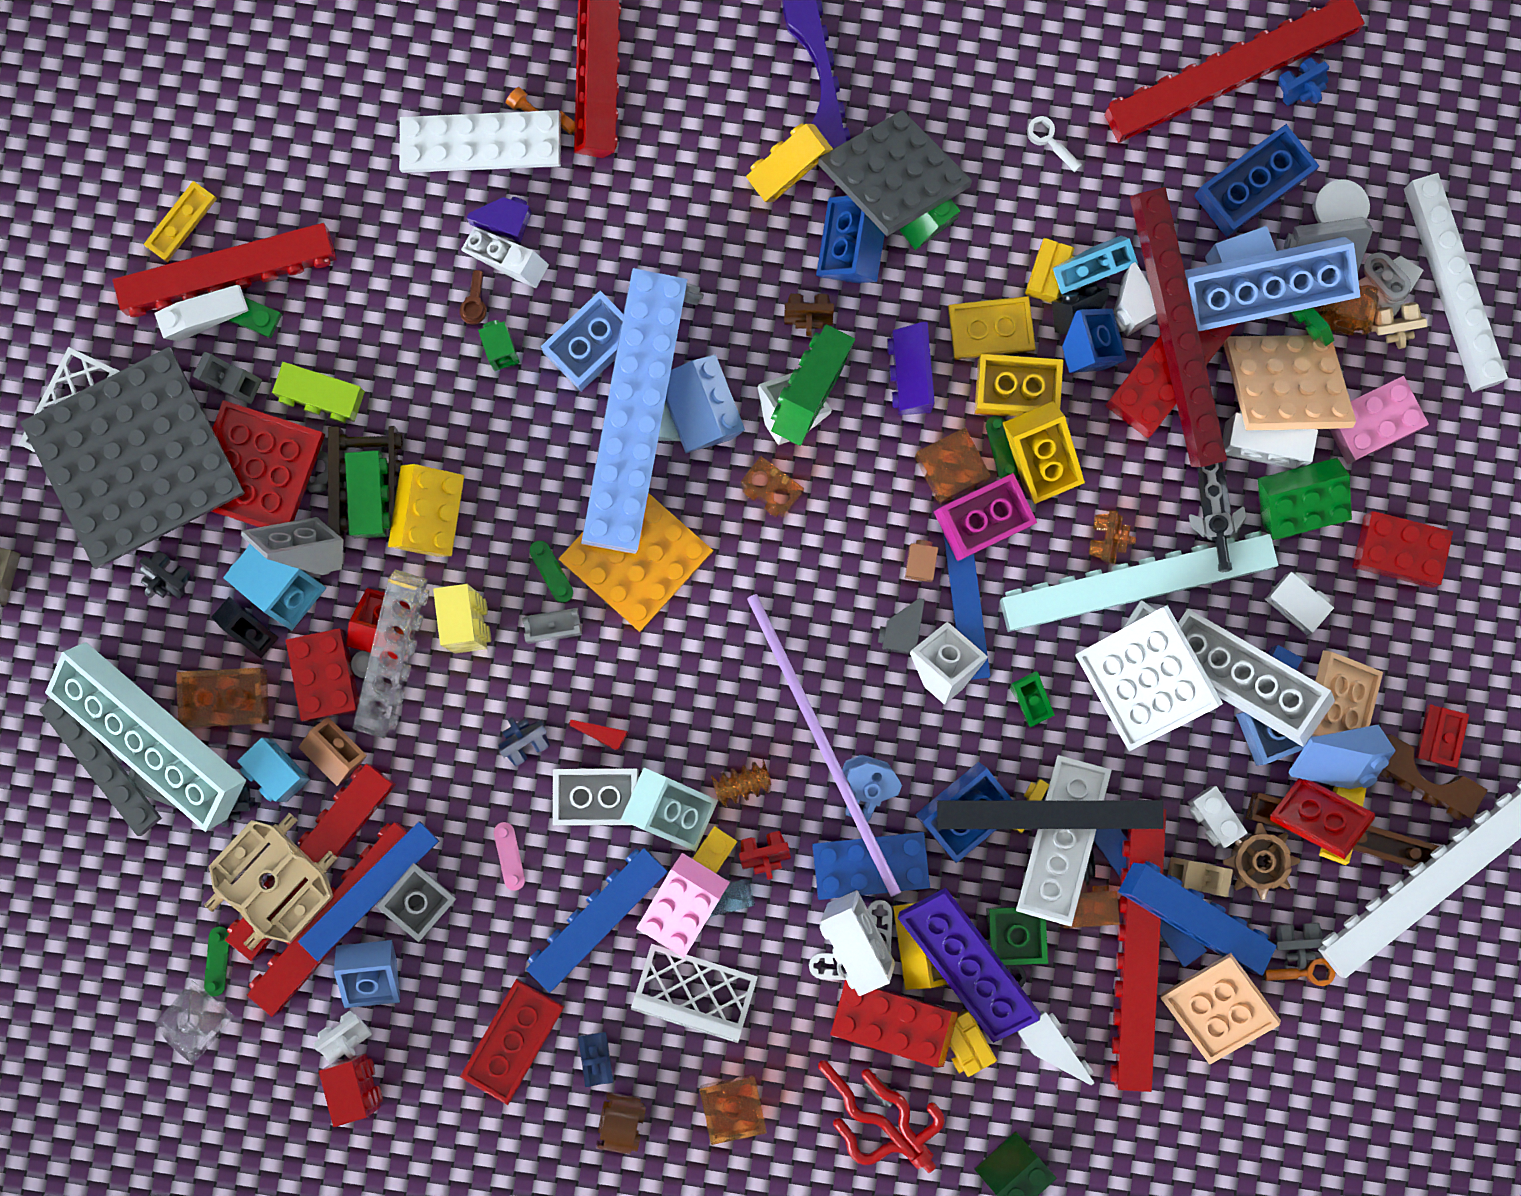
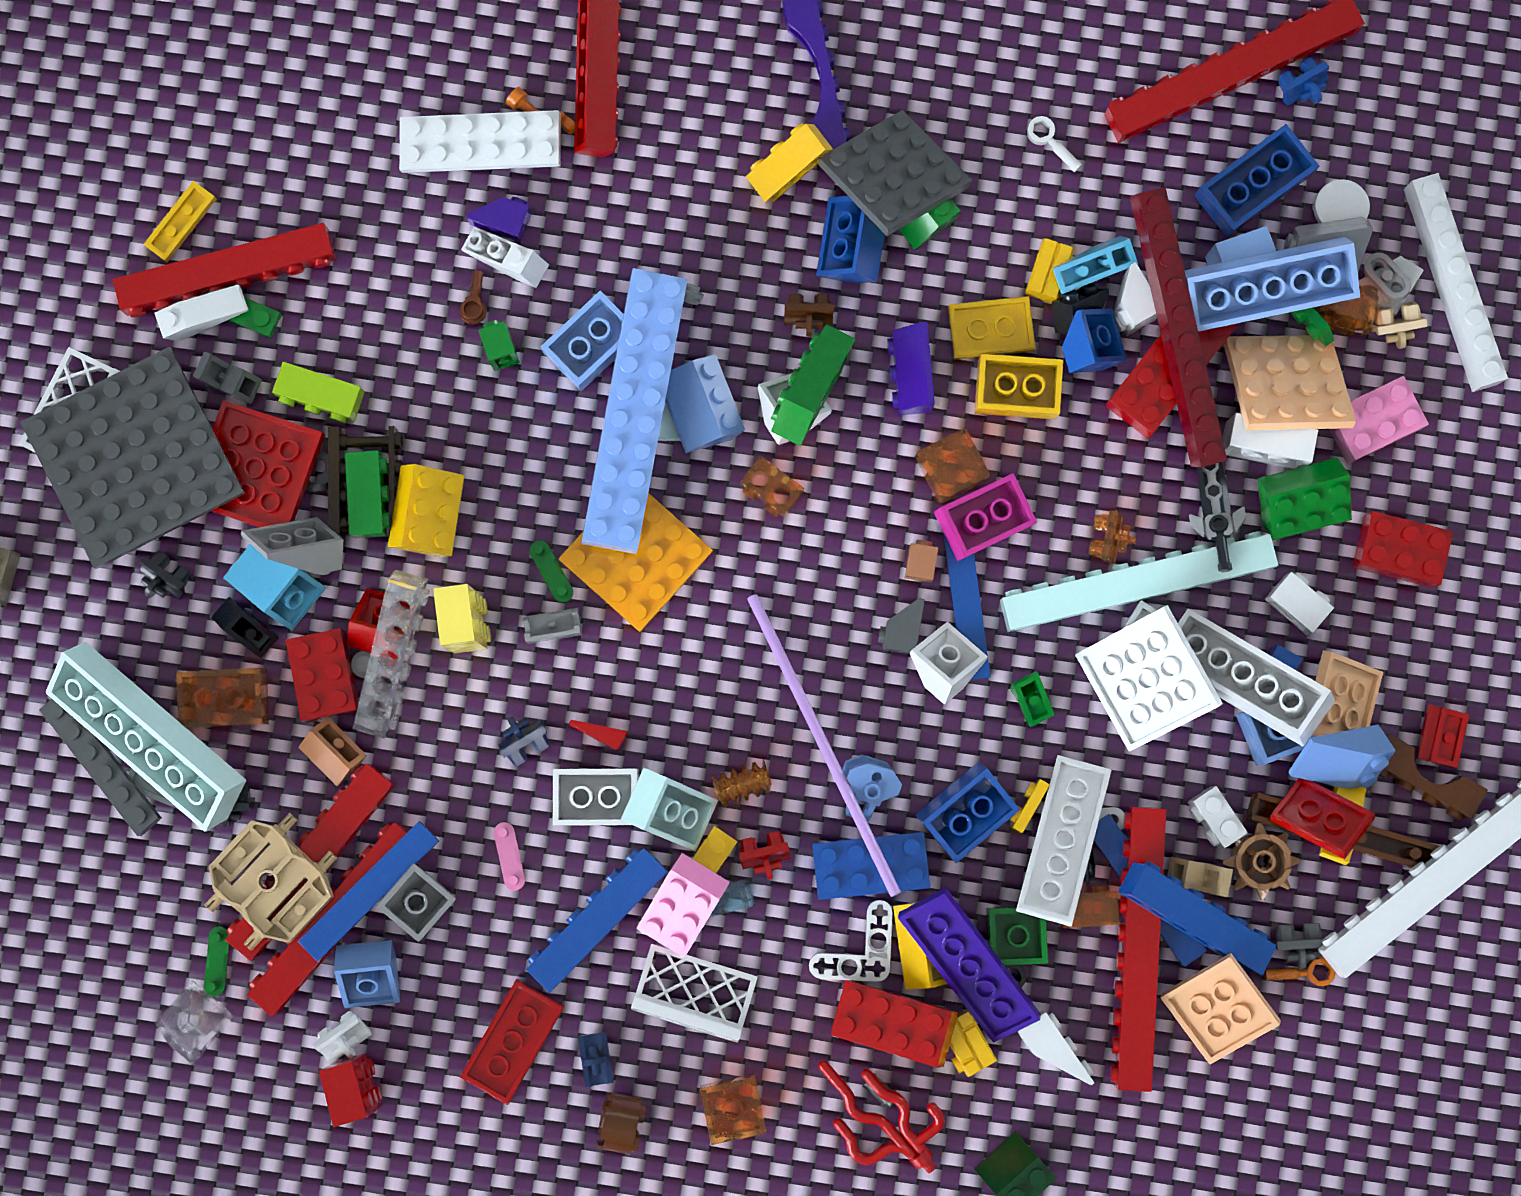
(273, 771): medium azure brick -> none
(857, 943): white brick -> none
(1000, 447): green piece -> none
(1043, 452): yellow brick -> none
(1049, 814): black tile -> none

